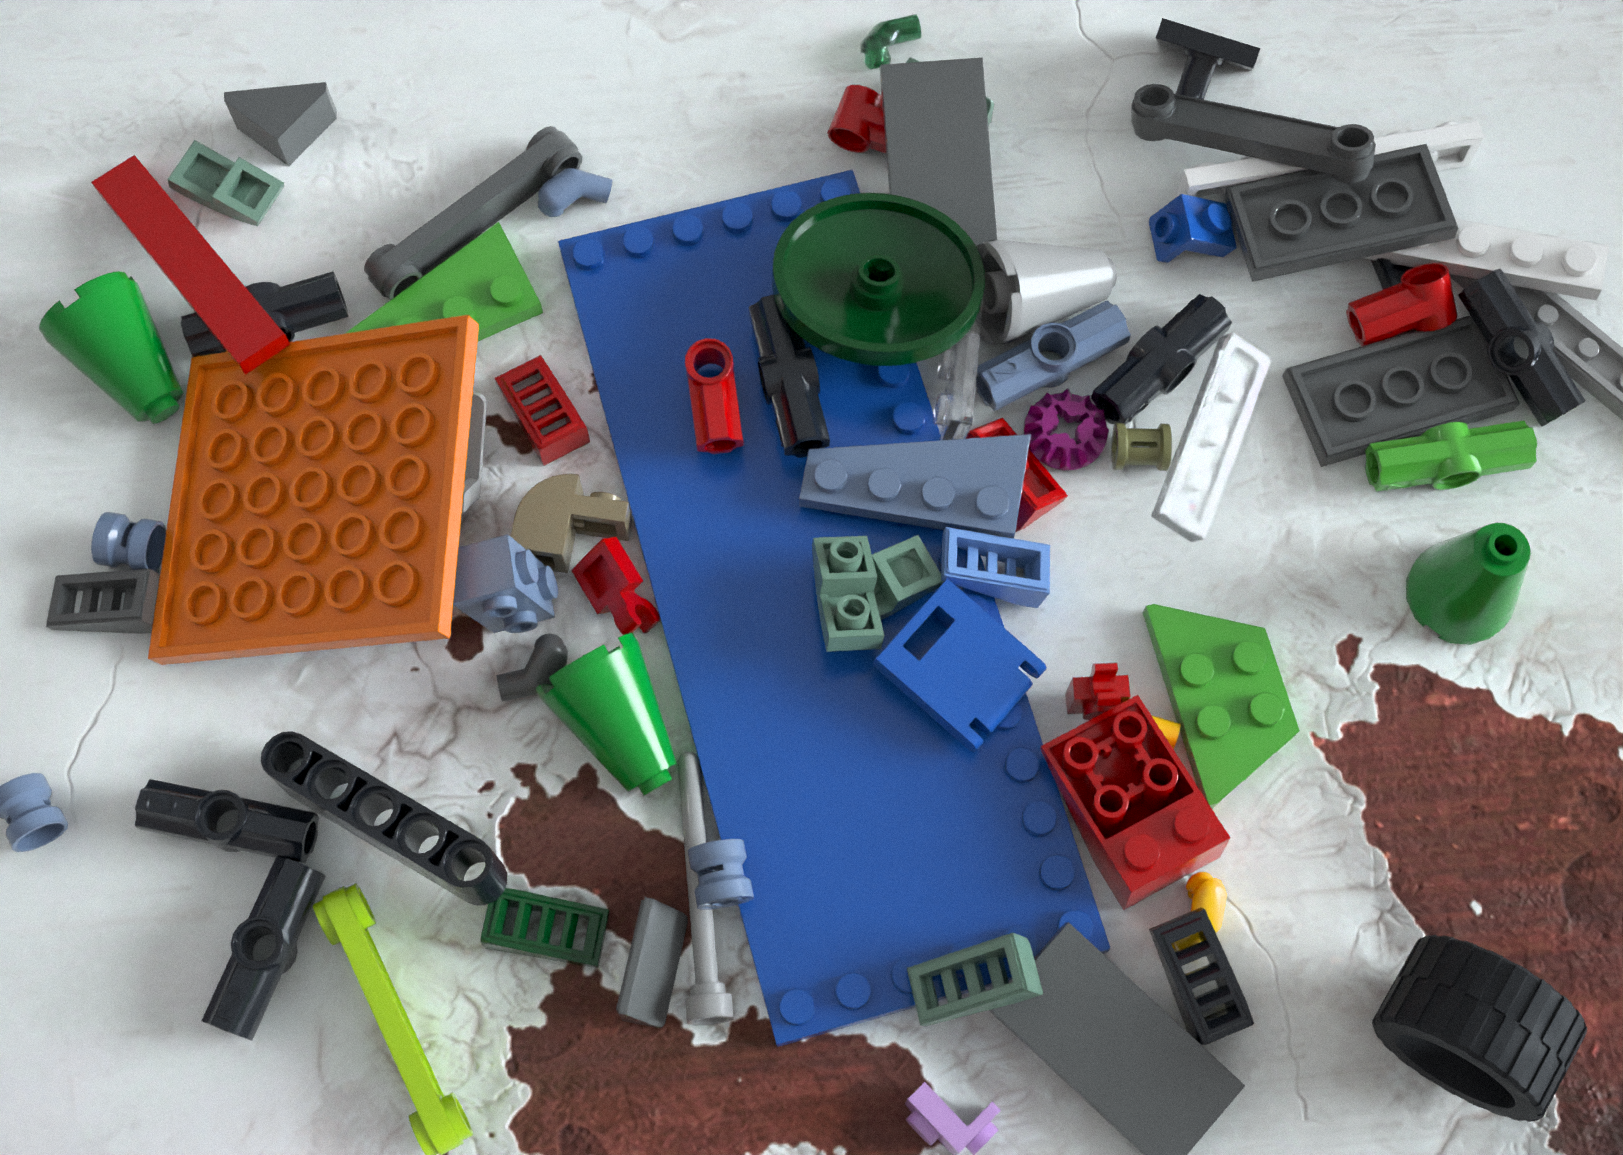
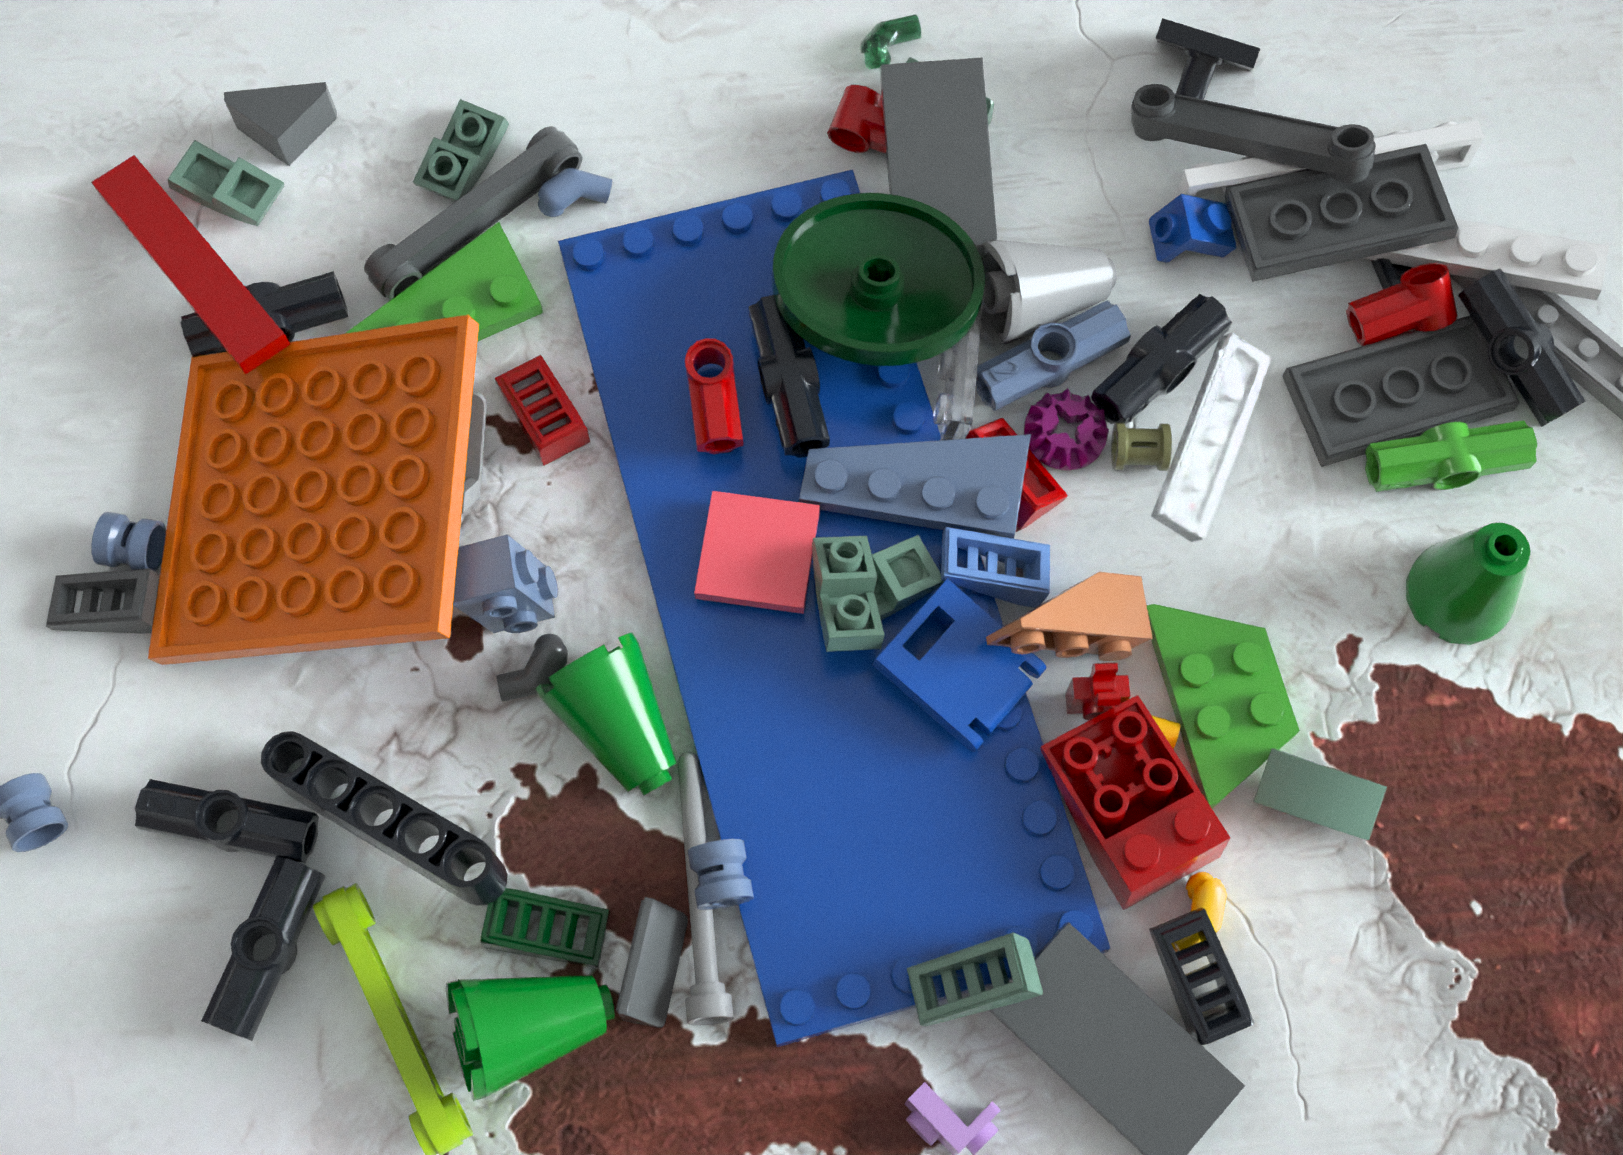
(116, 346): green cone -> none
(463, 153): none -> sand green slope
(522, 1025): none -> cone
(558, 511): dark tan brick -> none
(610, 583): red plate -> none
(757, 552): none -> coral tile
(1092, 617): none -> slope
(1320, 794): none -> sand green slope
(1480, 1027): black tyre -> none

